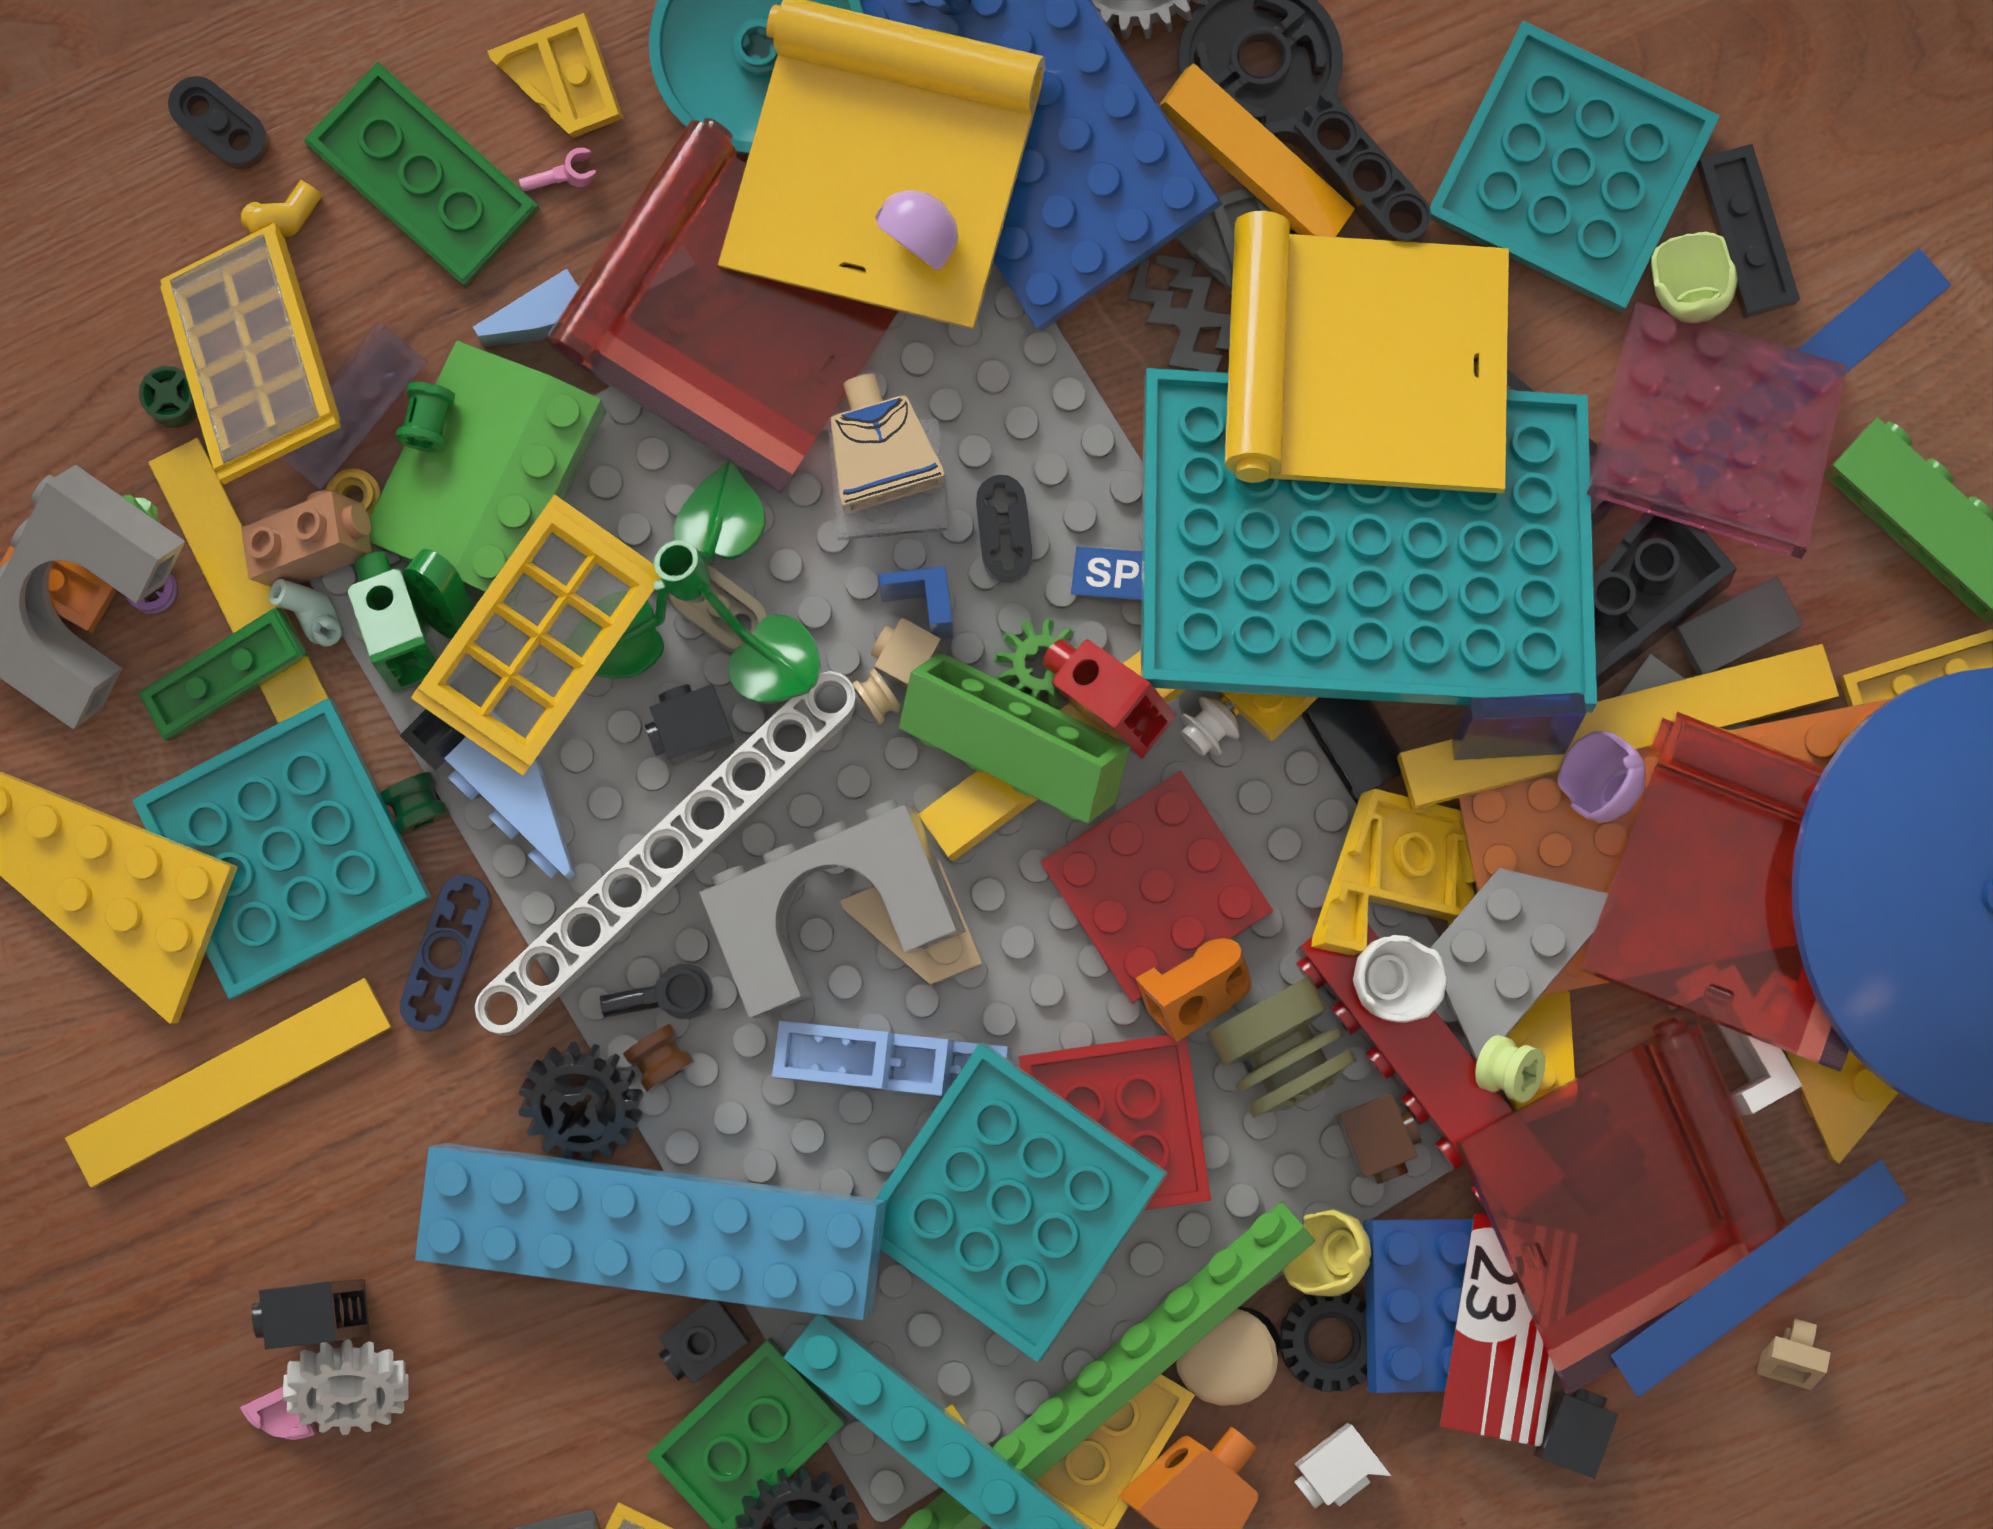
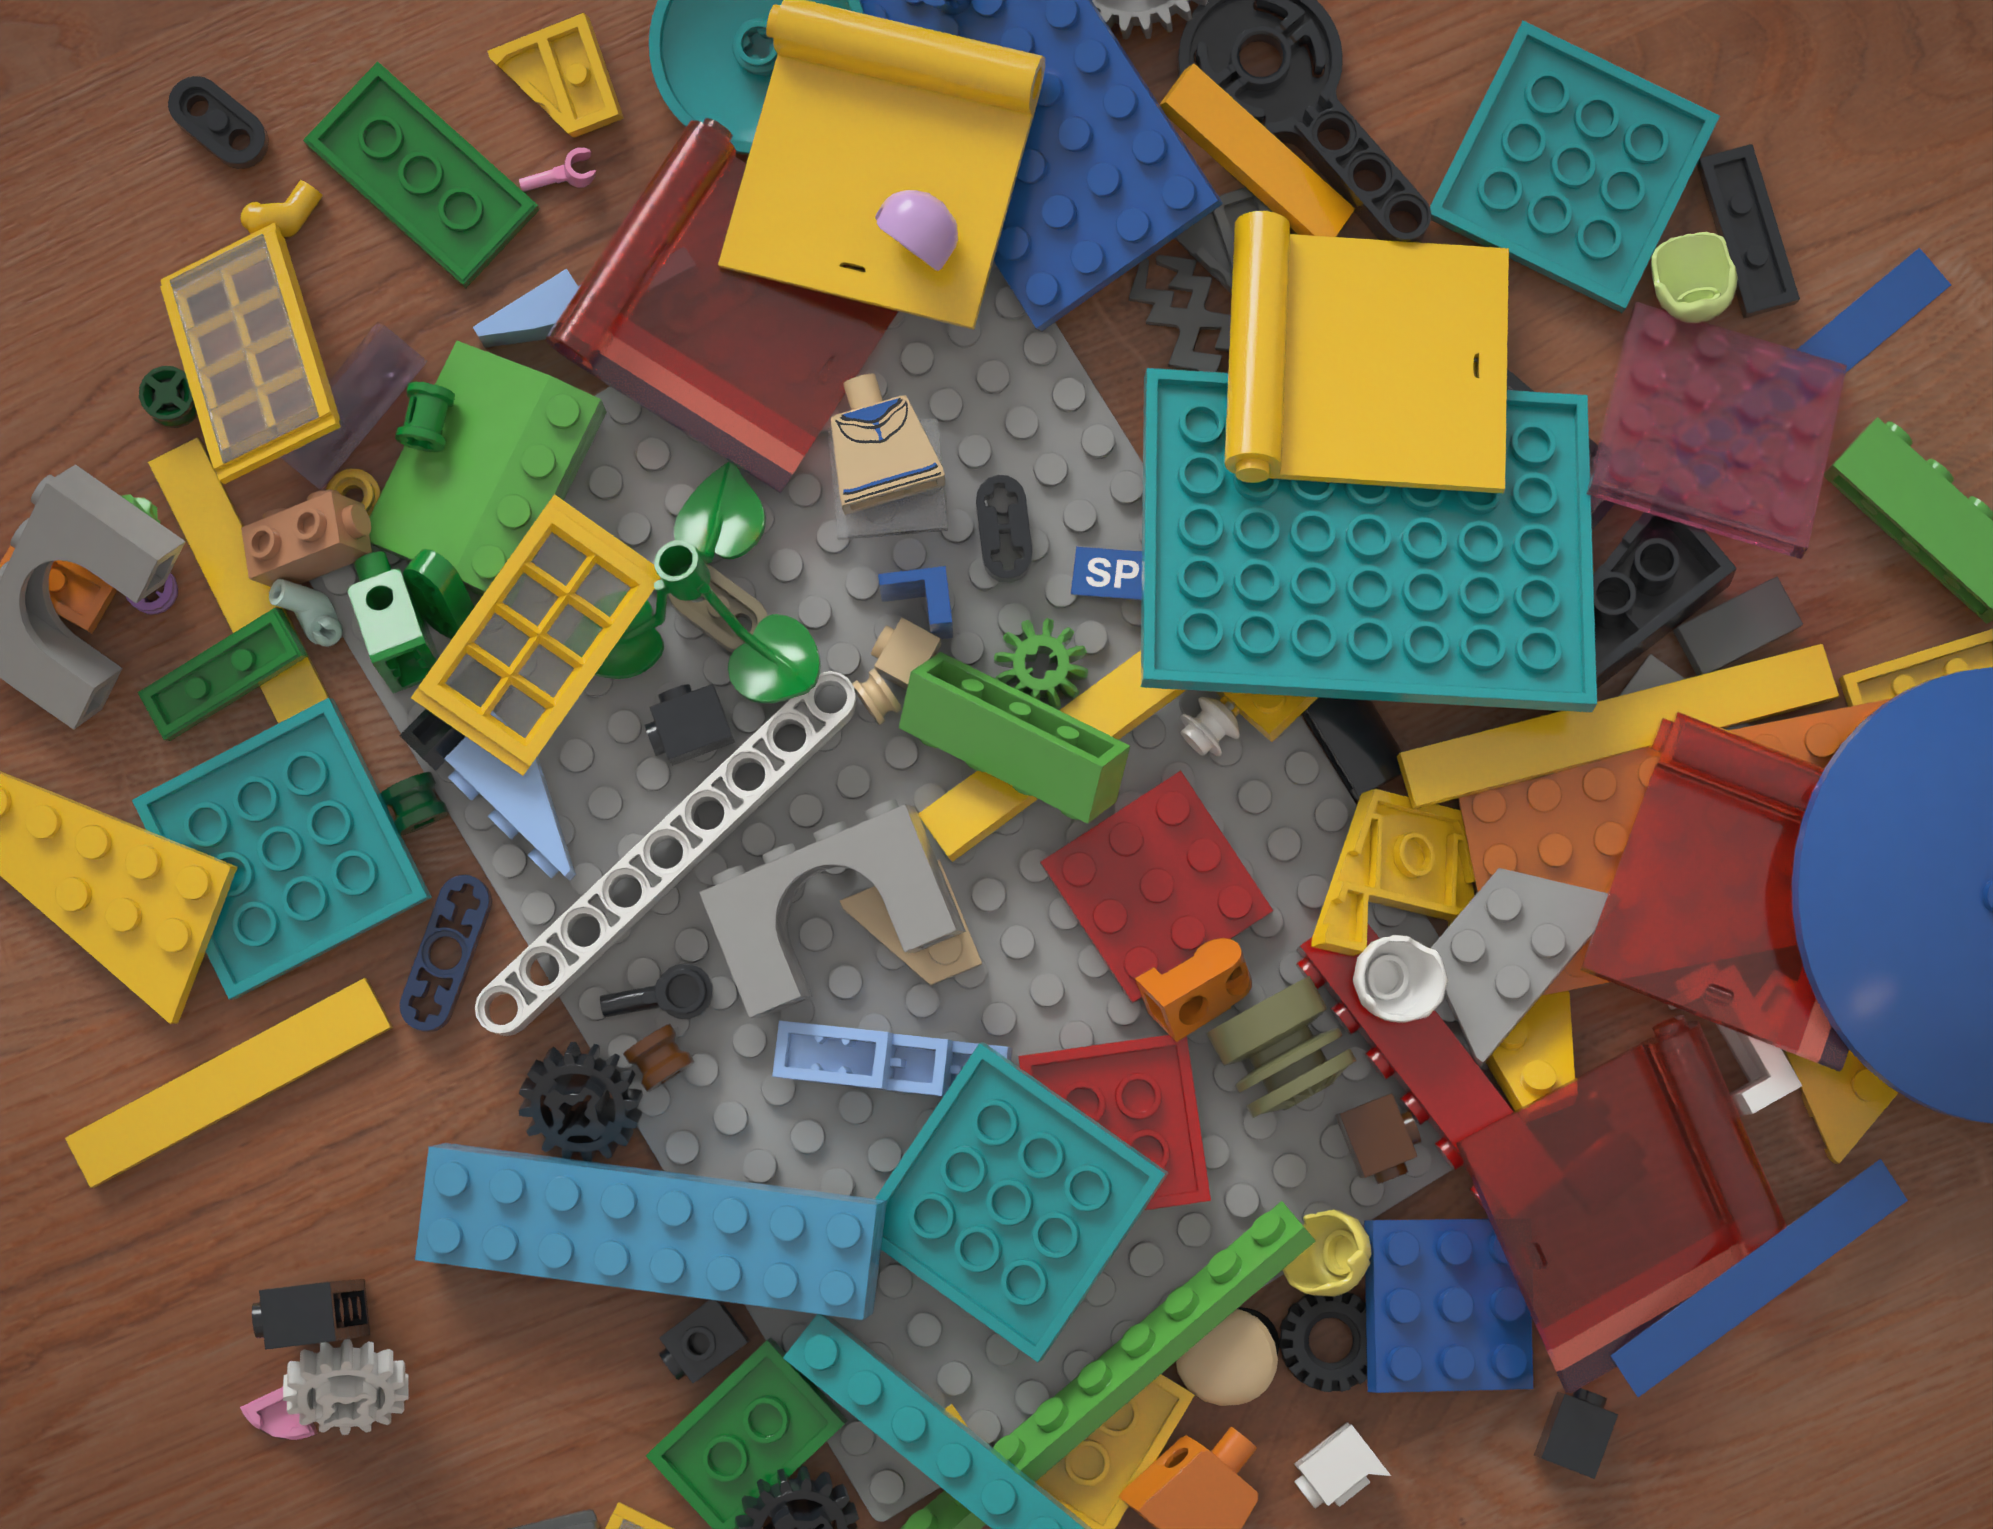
(1109, 694): red torso -> none
(1498, 1359): sticker -> none
(1510, 1068): yellowish green wheel -> none
(1518, 726): tile -> none
(1602, 776): lavender hair -> none
(1794, 1358): tan tile -> none

